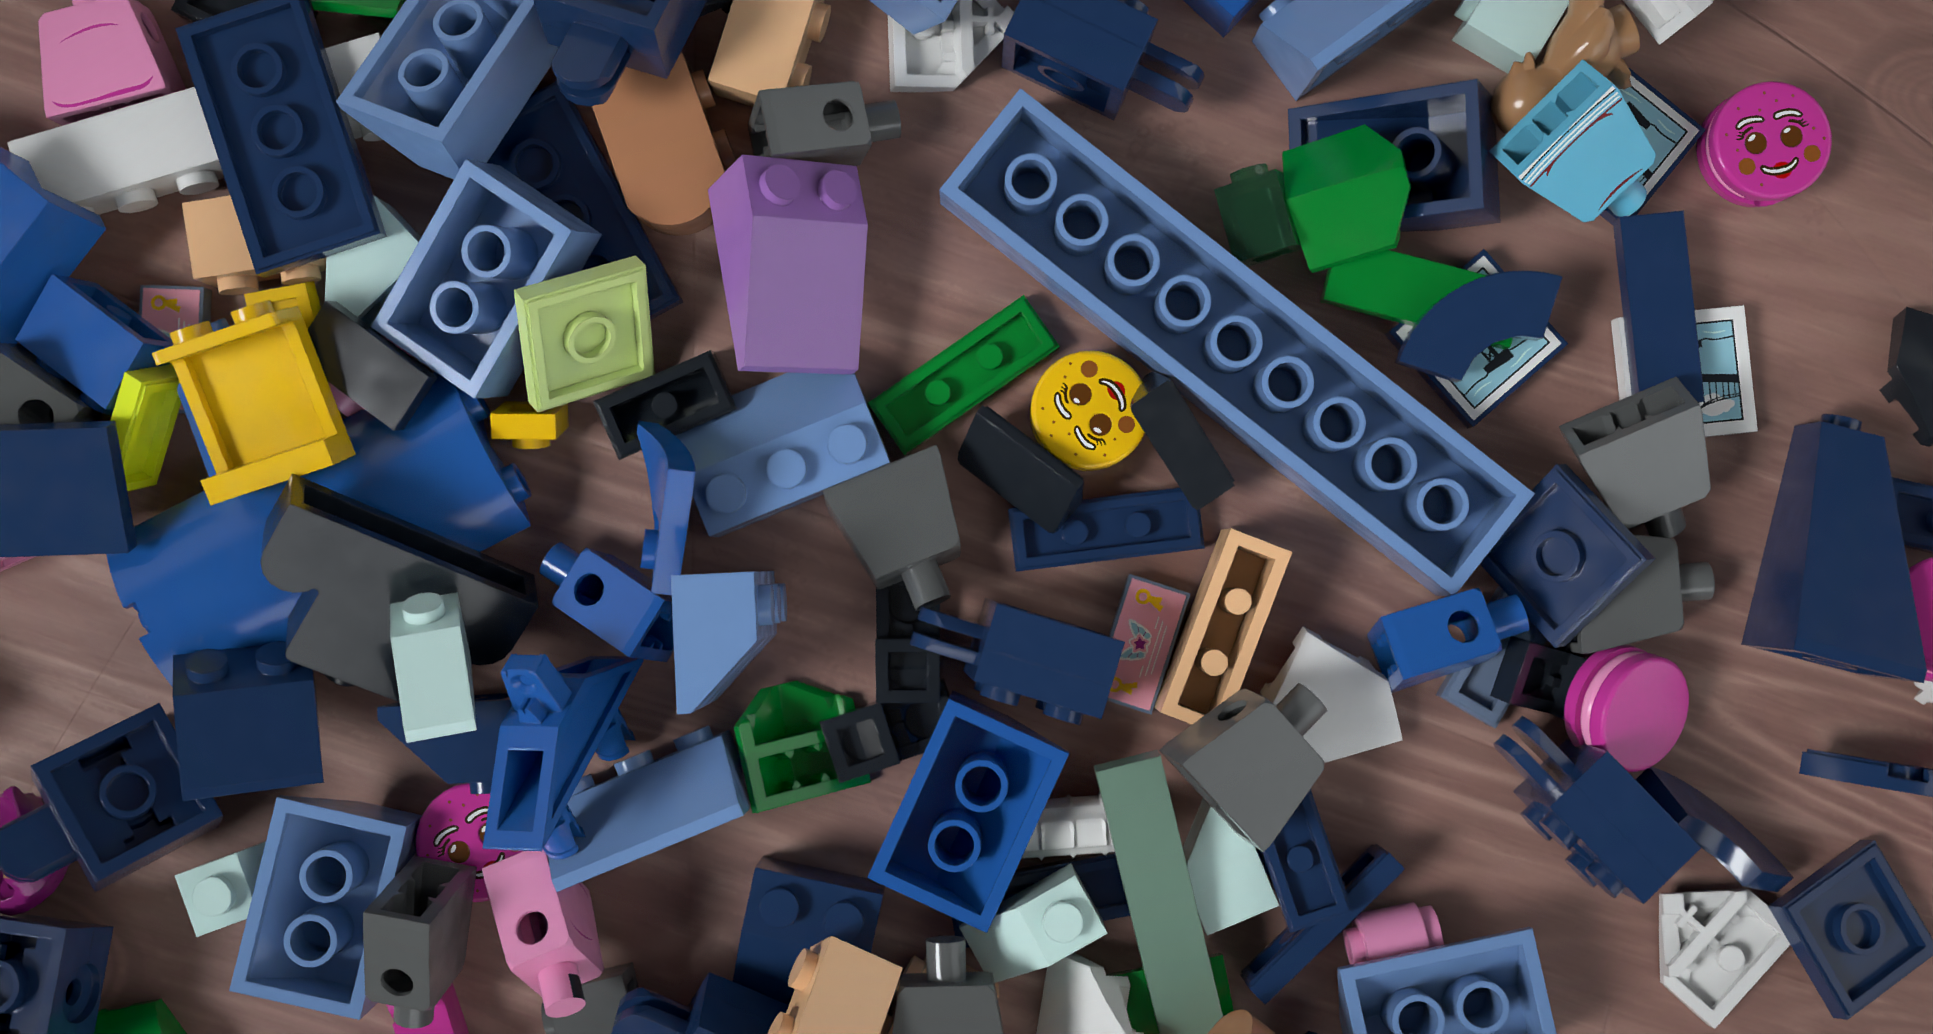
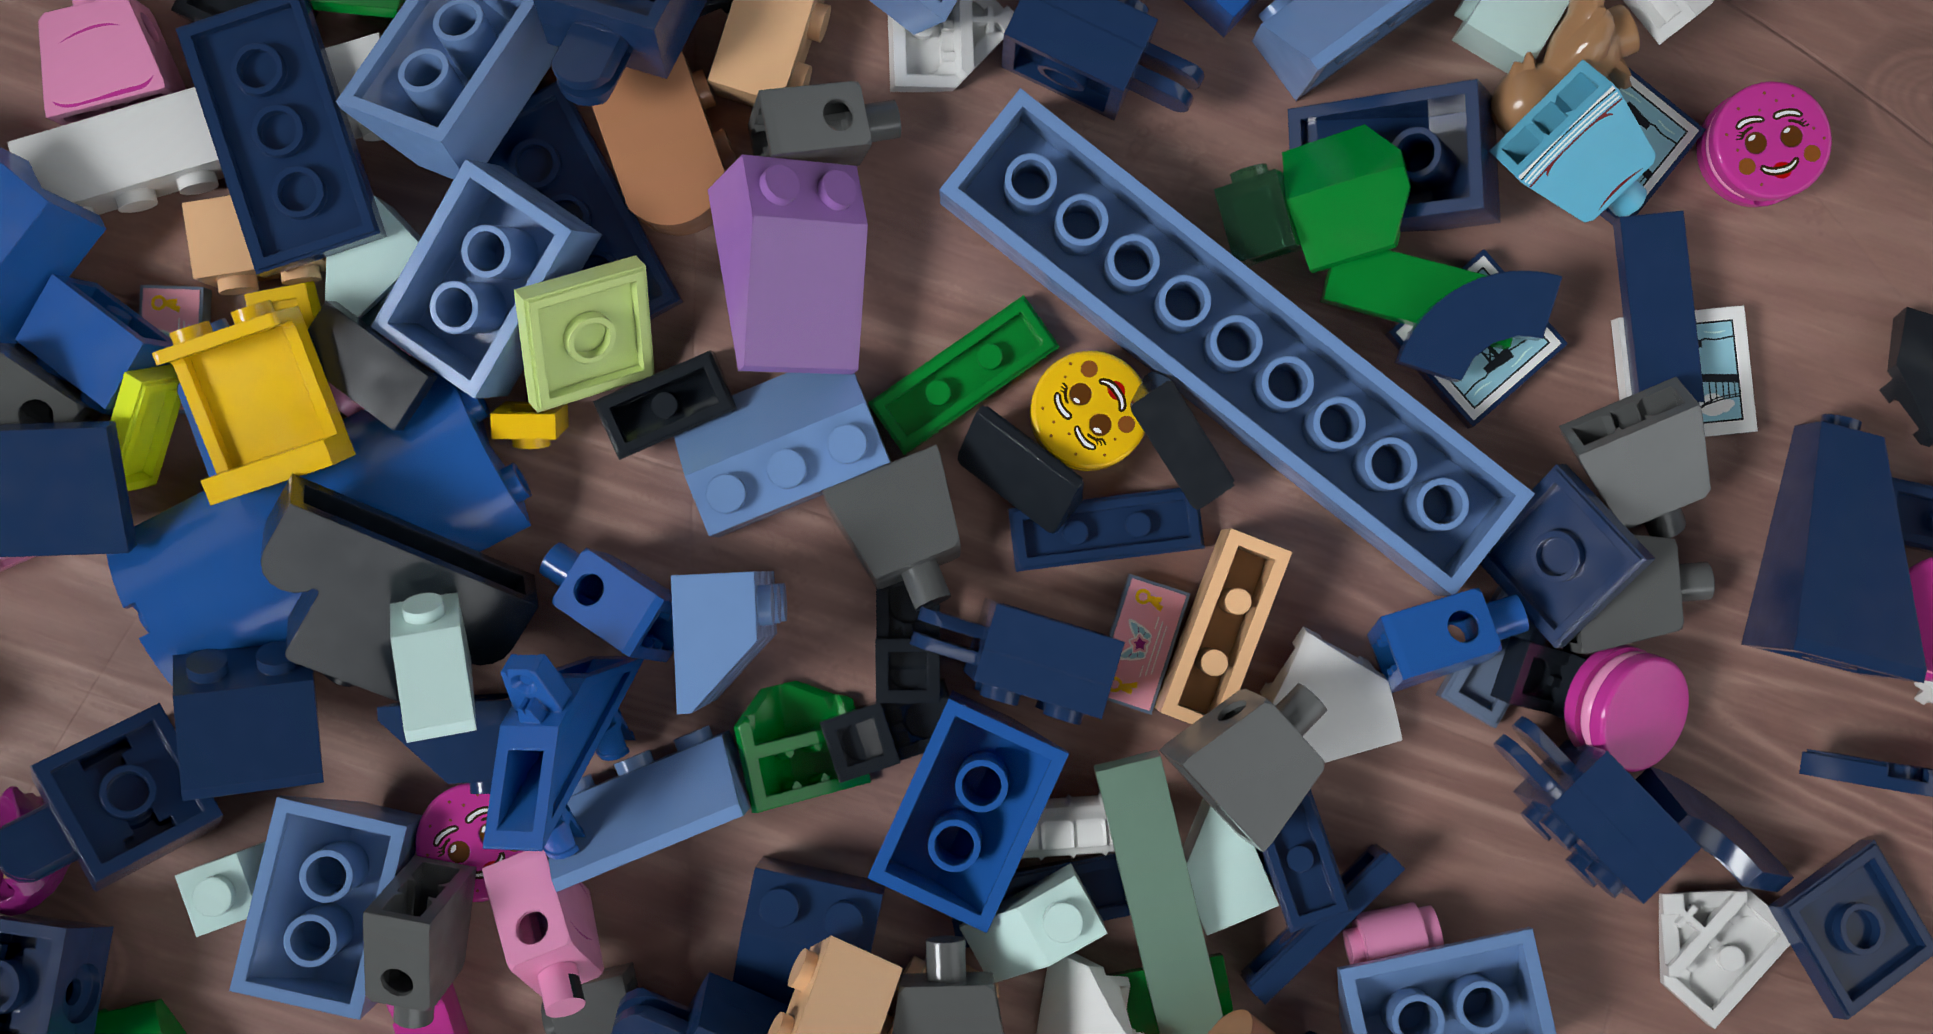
(671, 488): blue plate -> none

